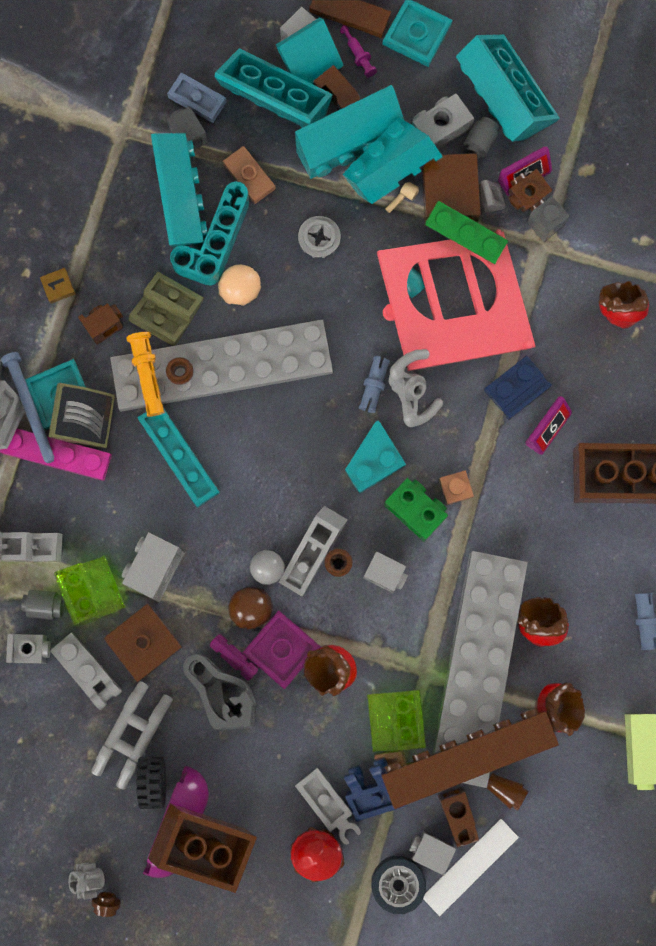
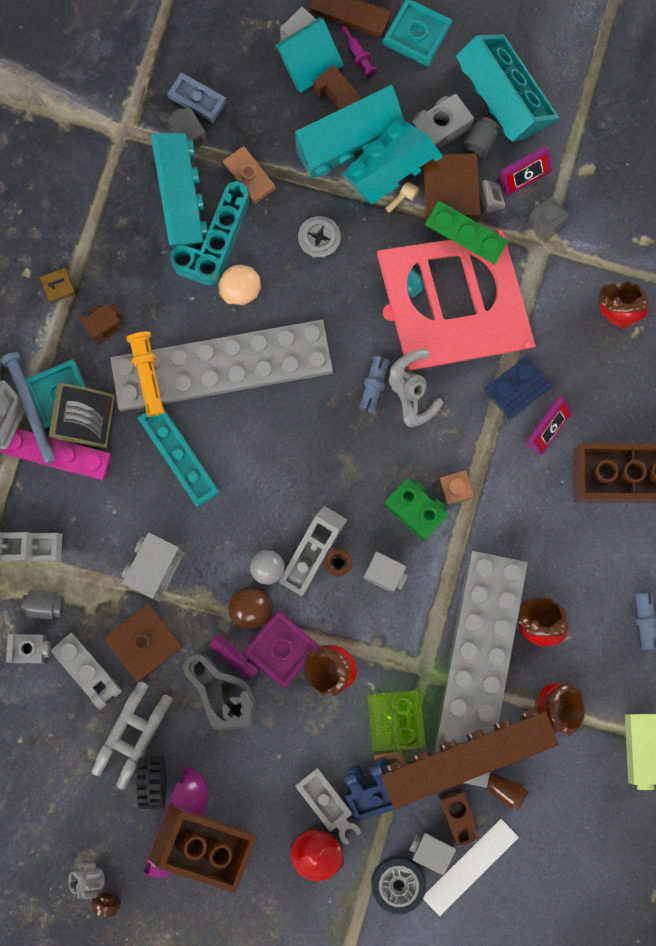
(89, 591): clear neon green brick -> none
(166, 309): olive slope -> none
(179, 363): reddish brown plate -> none
(273, 88): teal slope -> none
(374, 459): teal wing -> none
(535, 184): reddish brown brick -> none

